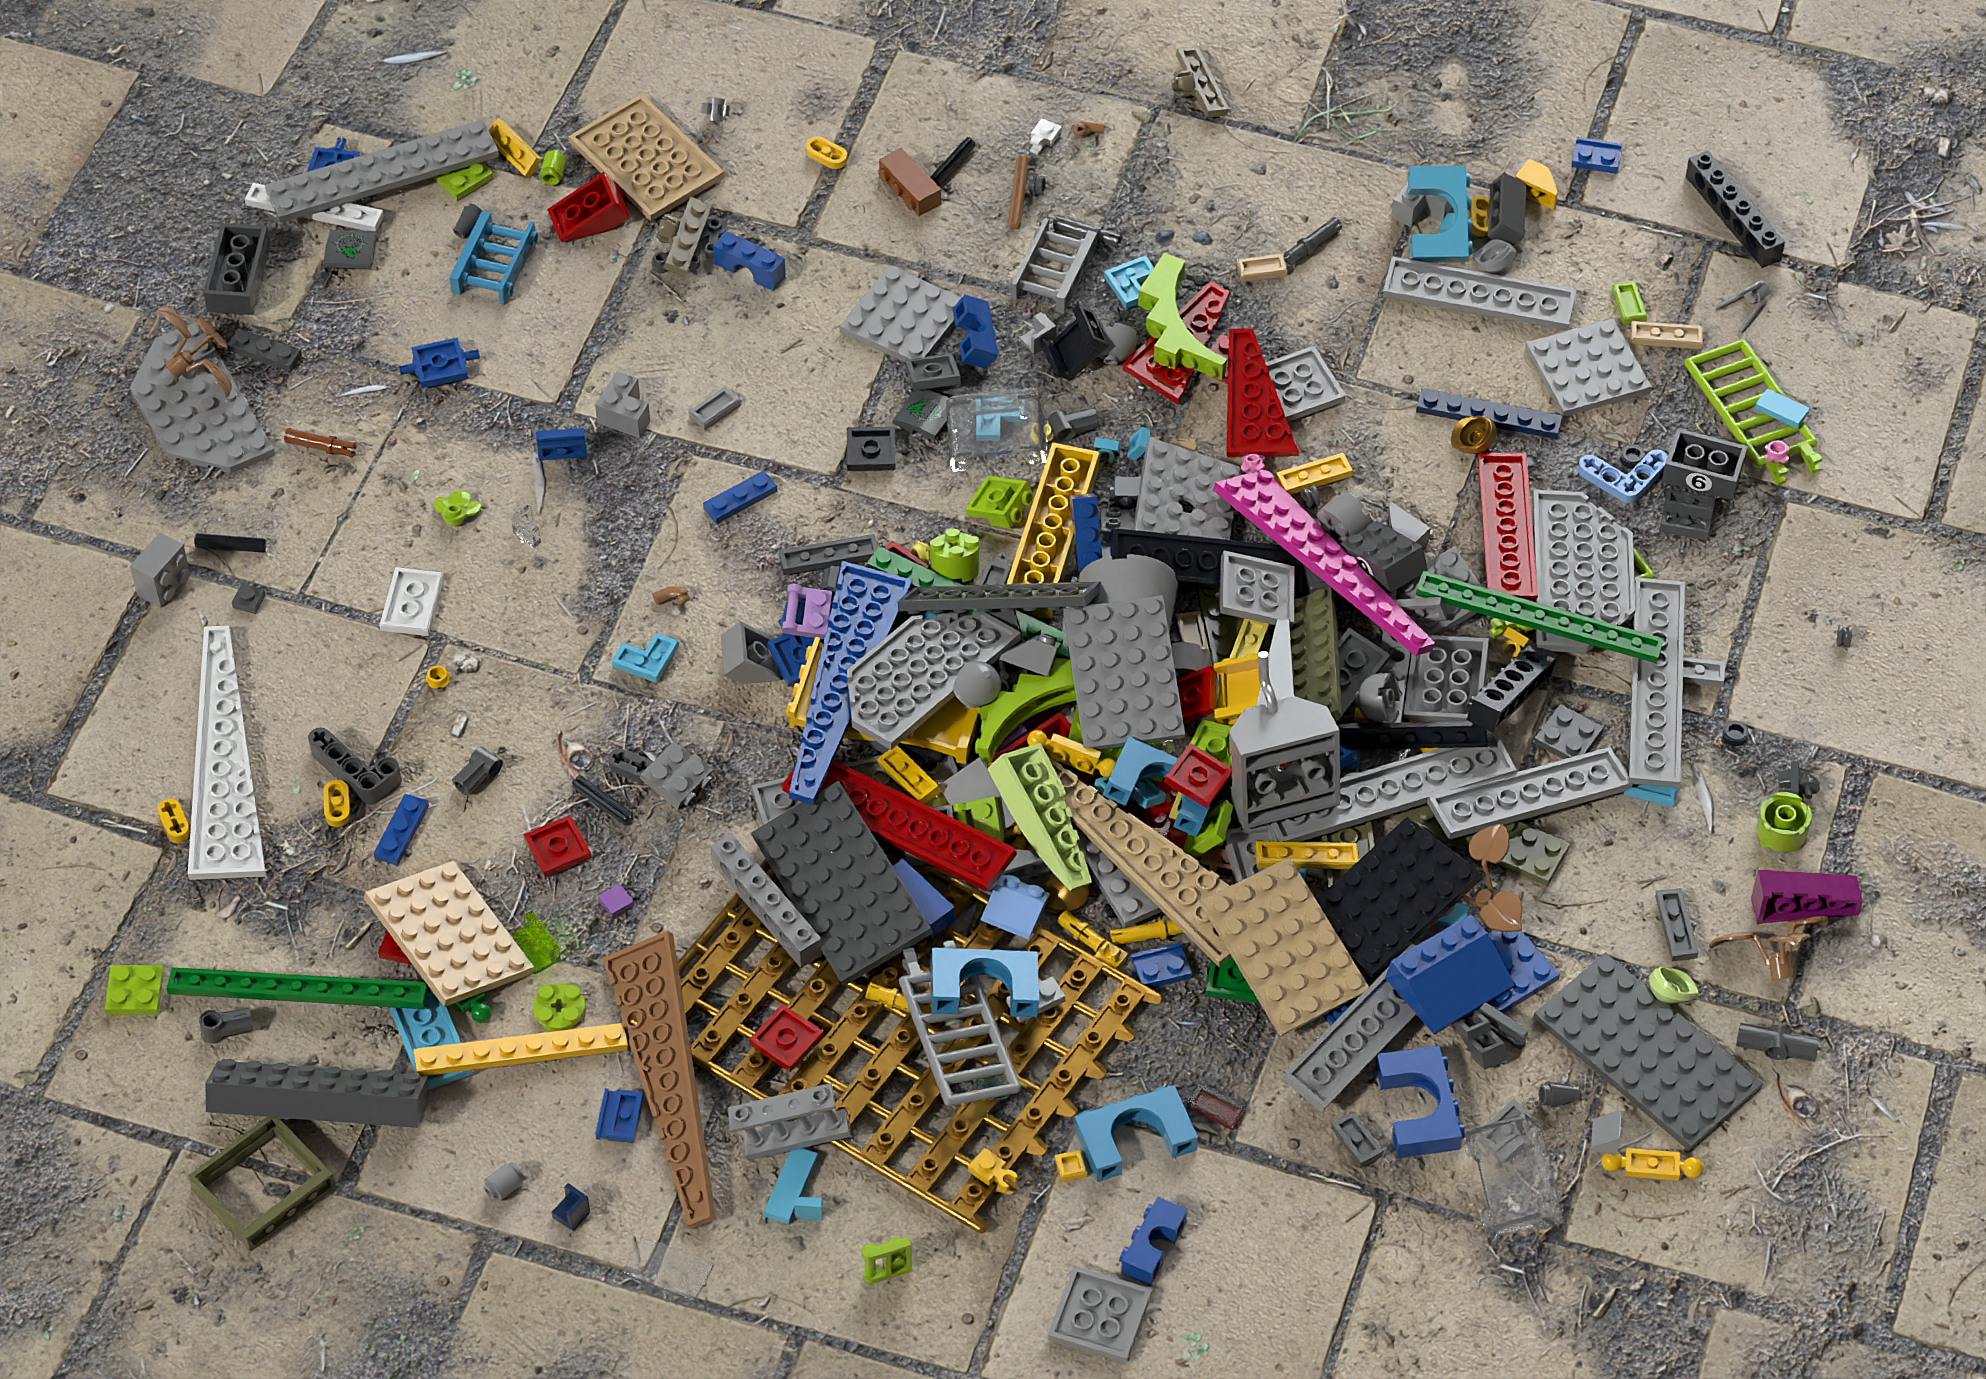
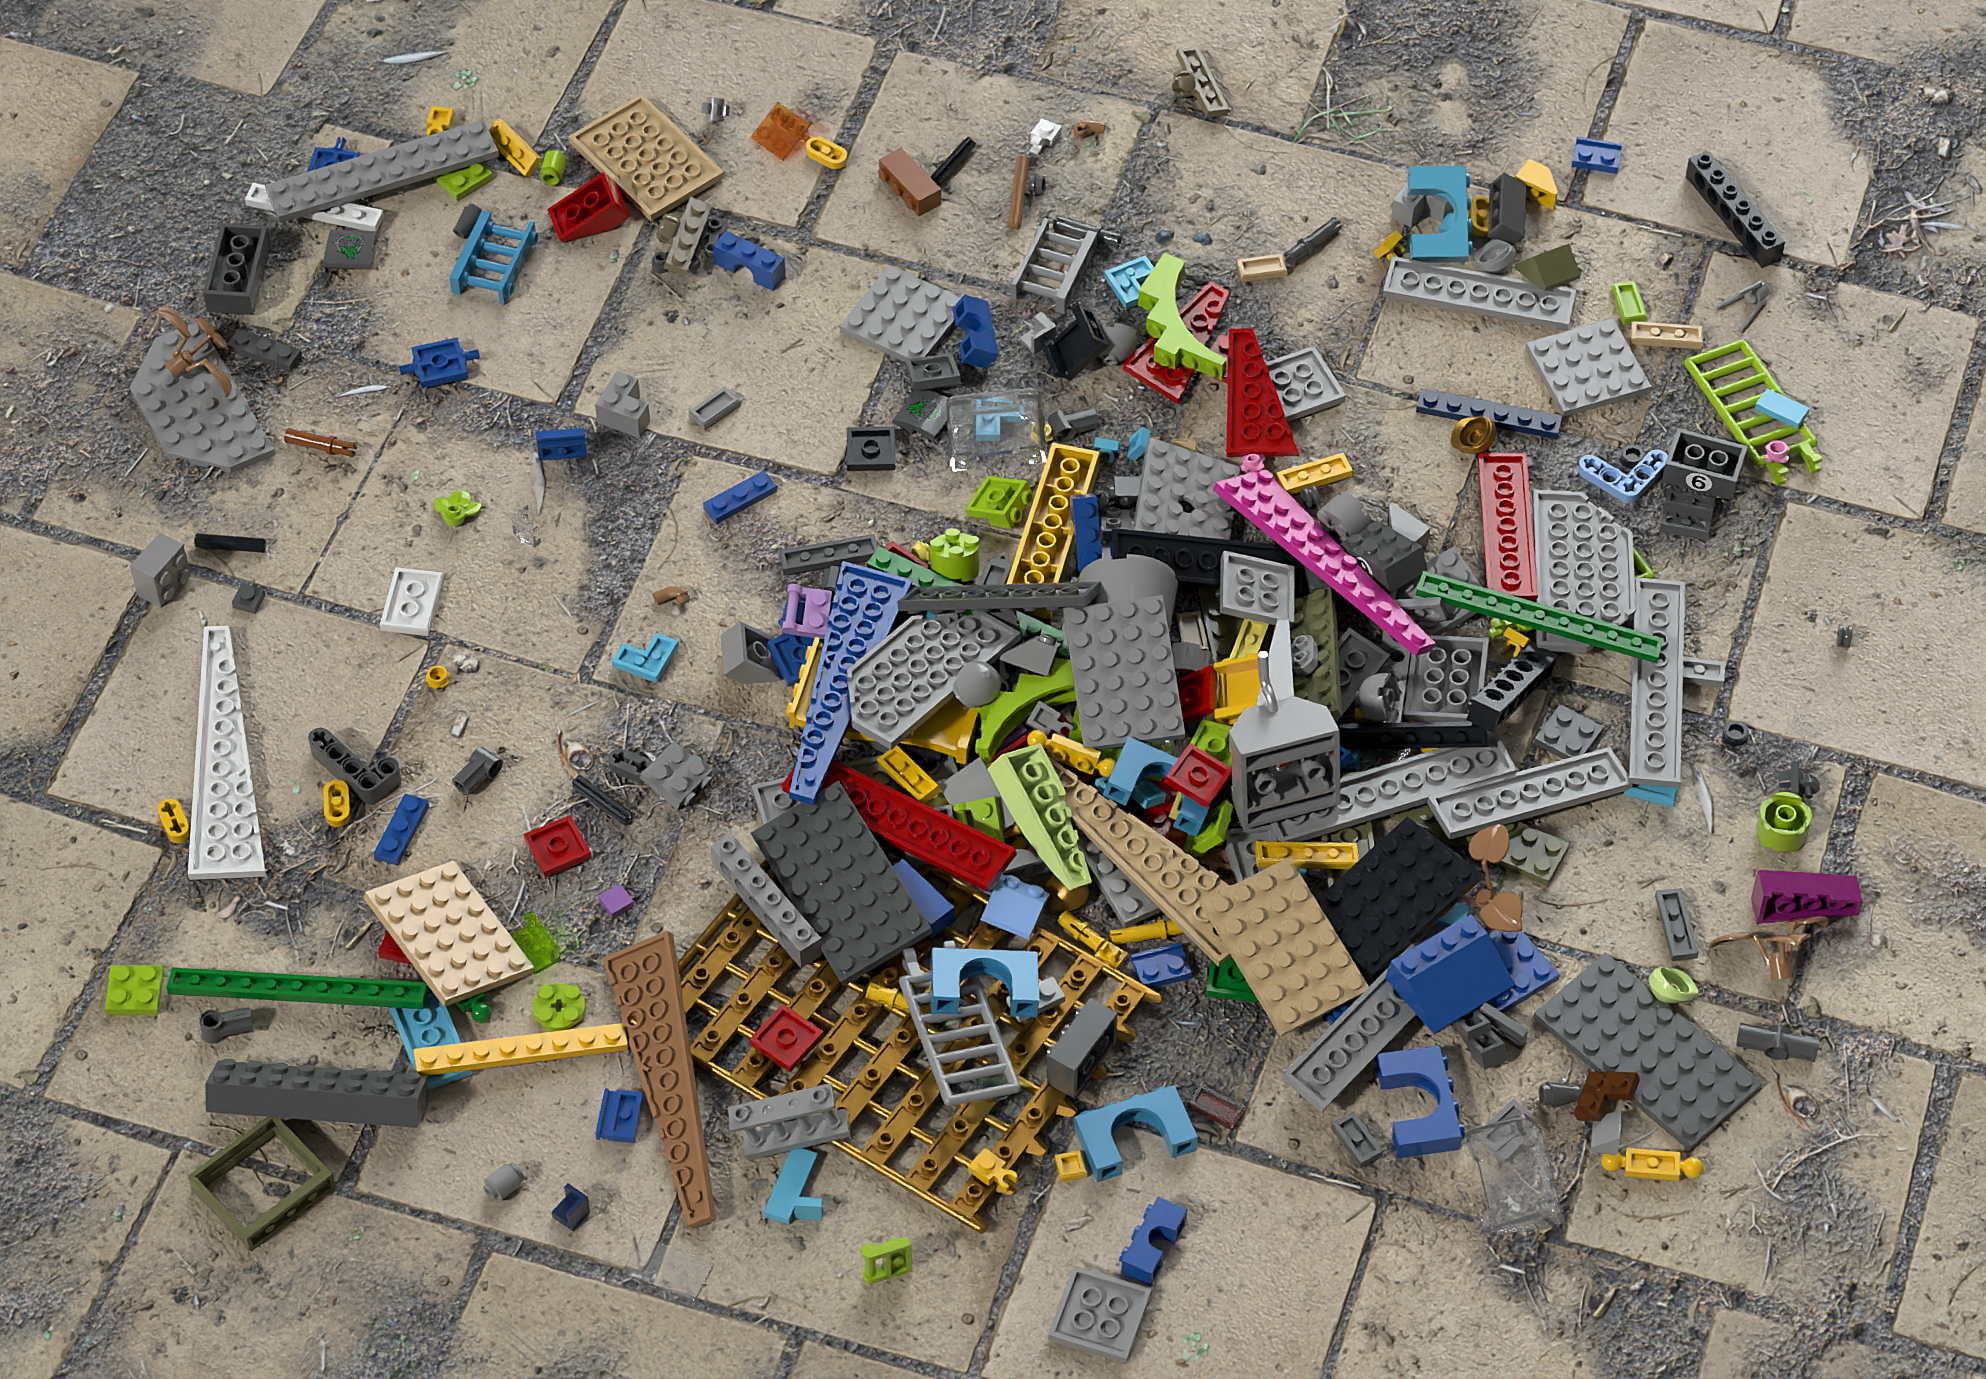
(439, 120): none -> yellow plate
(781, 131): none -> clear orange hinge
(1045, 719): none -> light grey plate
(1081, 1047): none -> brick
(1102, 502): none -> dark grey plate
(1304, 655): none -> light grey plate
(1388, 246): none -> yellow tile
(1550, 268): none -> olive slope
(1601, 1088): none -> reddish brown plate

